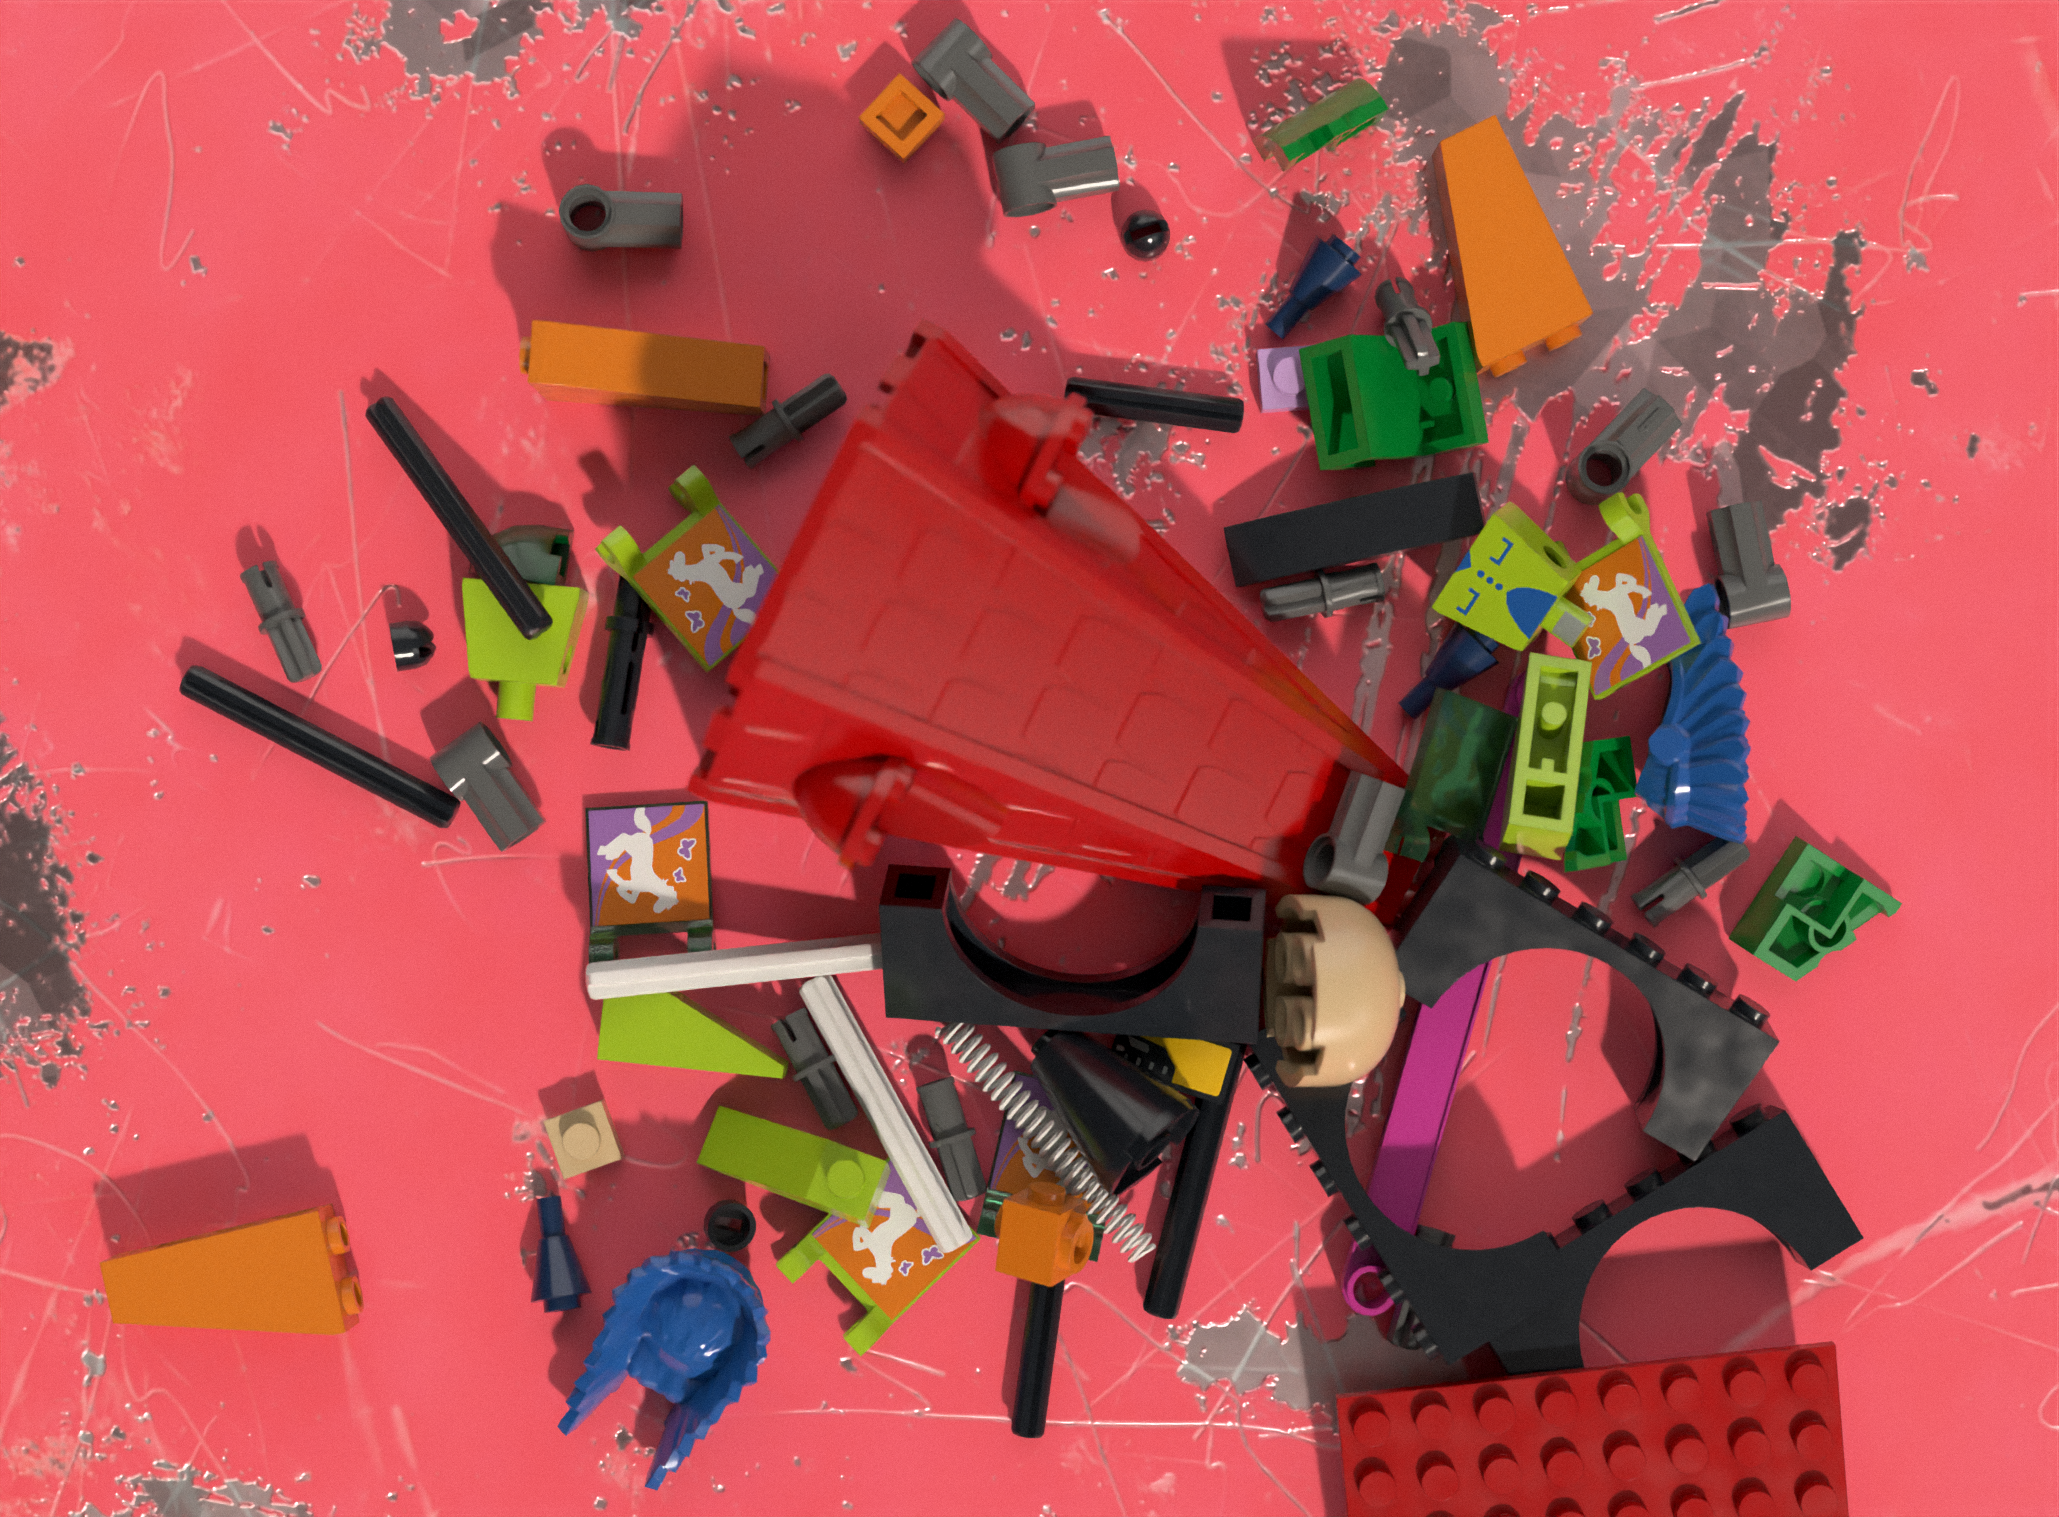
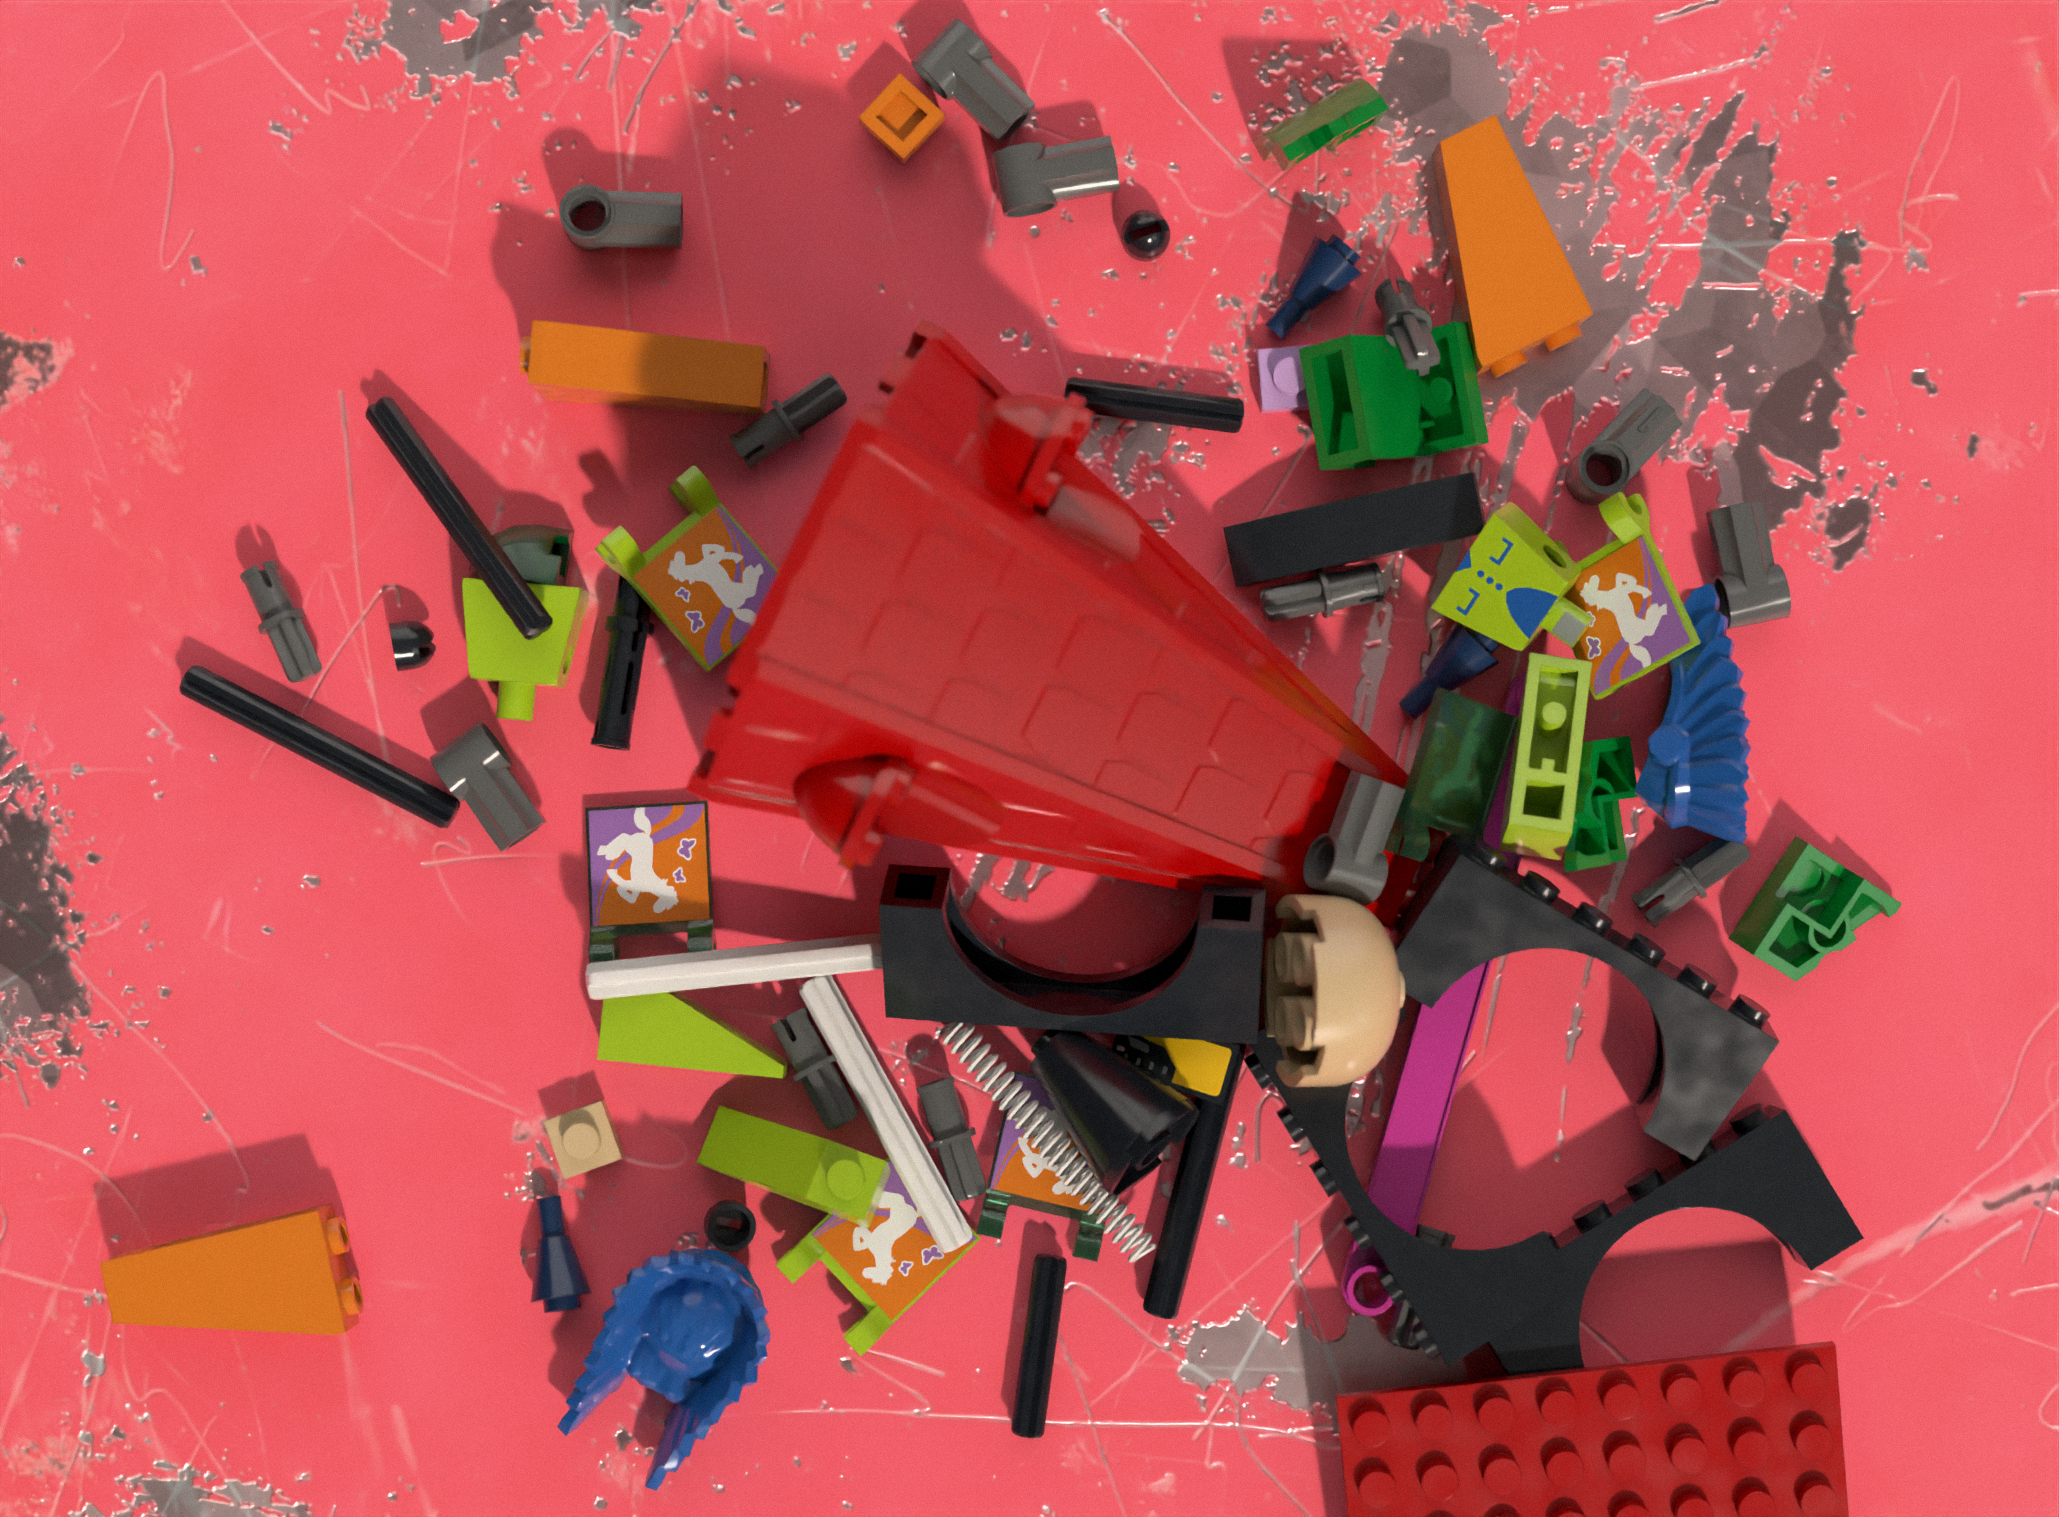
(1043, 1234): orange brick -> none

